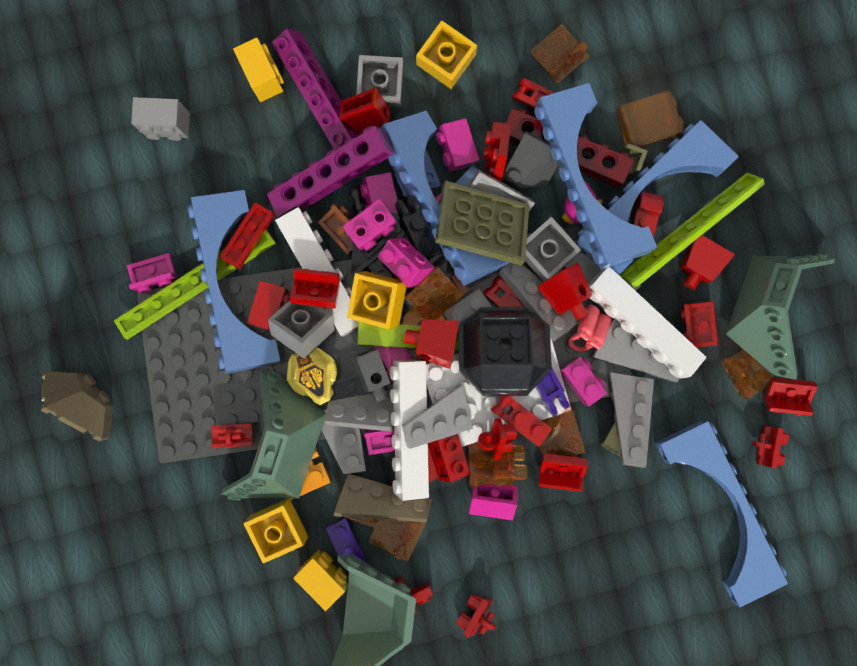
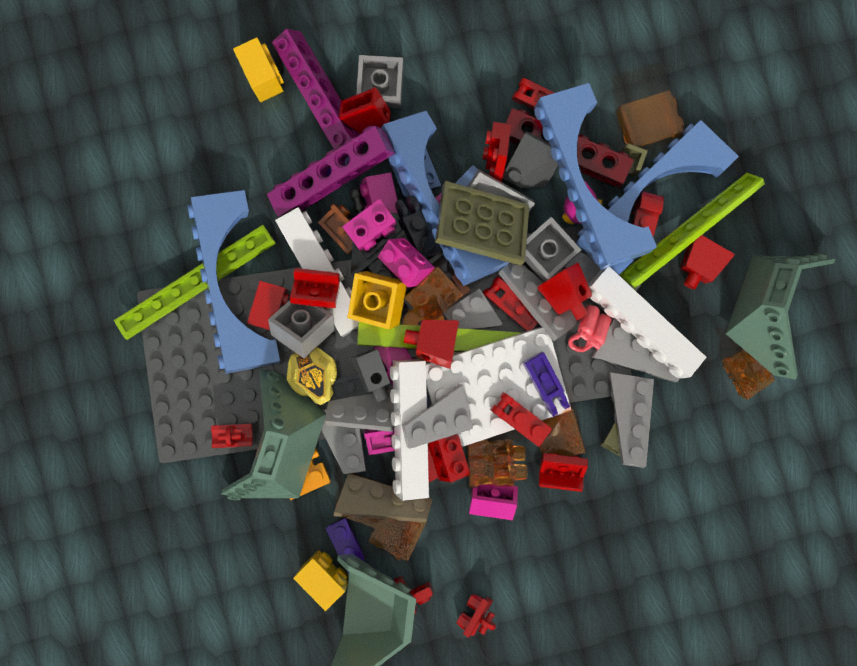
(77, 402): dark tan wedge -> none
(152, 272): dark pink bracket -> none
(160, 118): light grey brick -> none
(247, 236): red plate -> none
(276, 530): yellow brick -> none
(446, 54): yellow brick -> none
(457, 145): dark pink brick -> none
(498, 370): black piece -> none
(498, 439): red hips -> none
(560, 53): clear orange hinge -> none
(582, 381): dark pink brick -> none
(700, 324): red bracket -> none
(755, 567): medium blue arch -> none
(770, 445): red hips -> none
(790, 396): red bracket -> none

